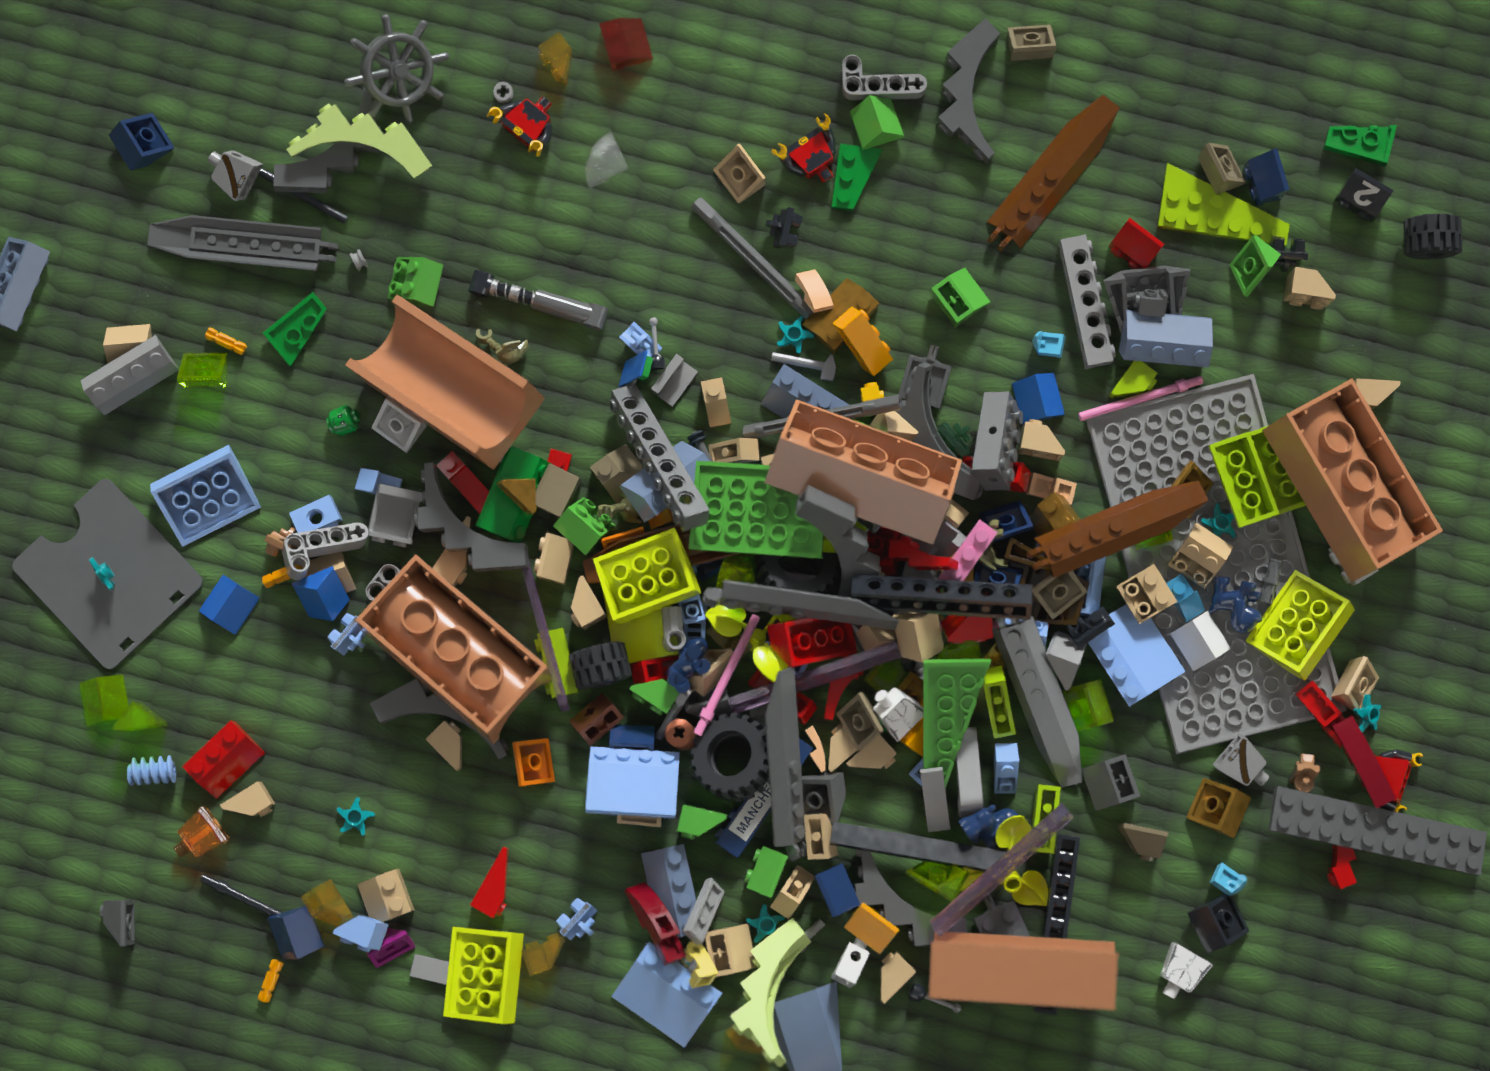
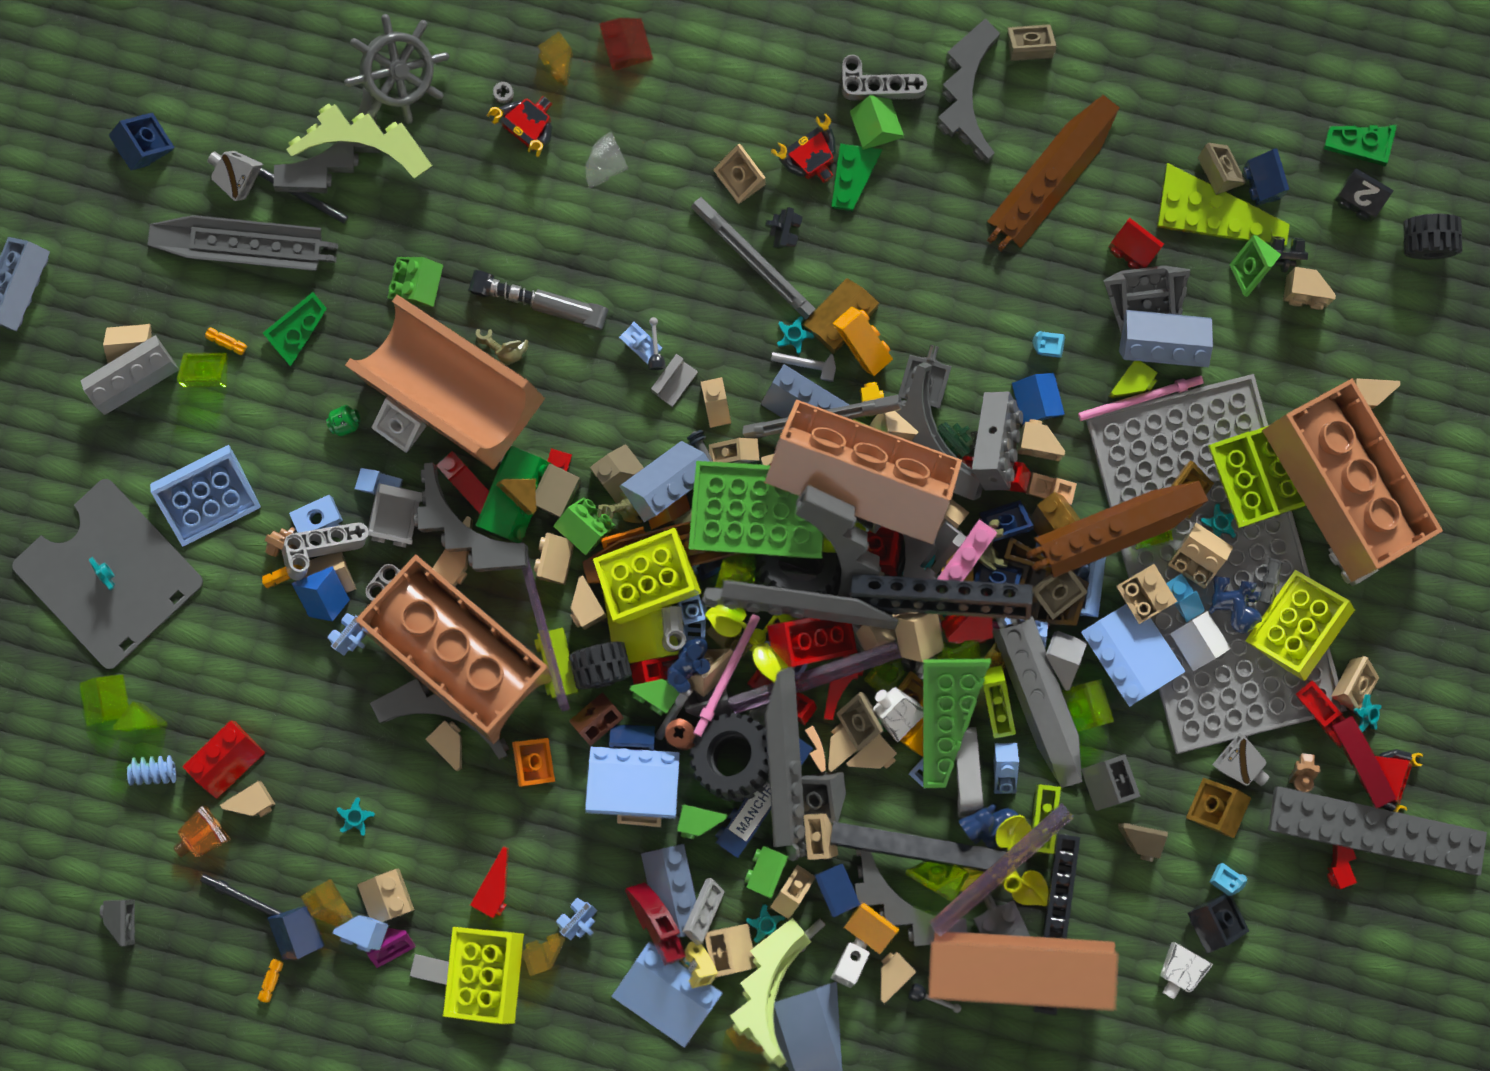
(229, 604): blue slope -> none
(358, 259): light grey bush -> none
(635, 368): blue piece -> none
(659, 457): dark grey brick -> none
(815, 291): light nougat slope -> none
(908, 551): red slope -> none
(935, 799): light grey tile -> none
(959, 296): bright green slope -> none
(1090, 627): black plate -> none
(1092, 356): light grey brick -> none
(1150, 302): dark grey brick -> none

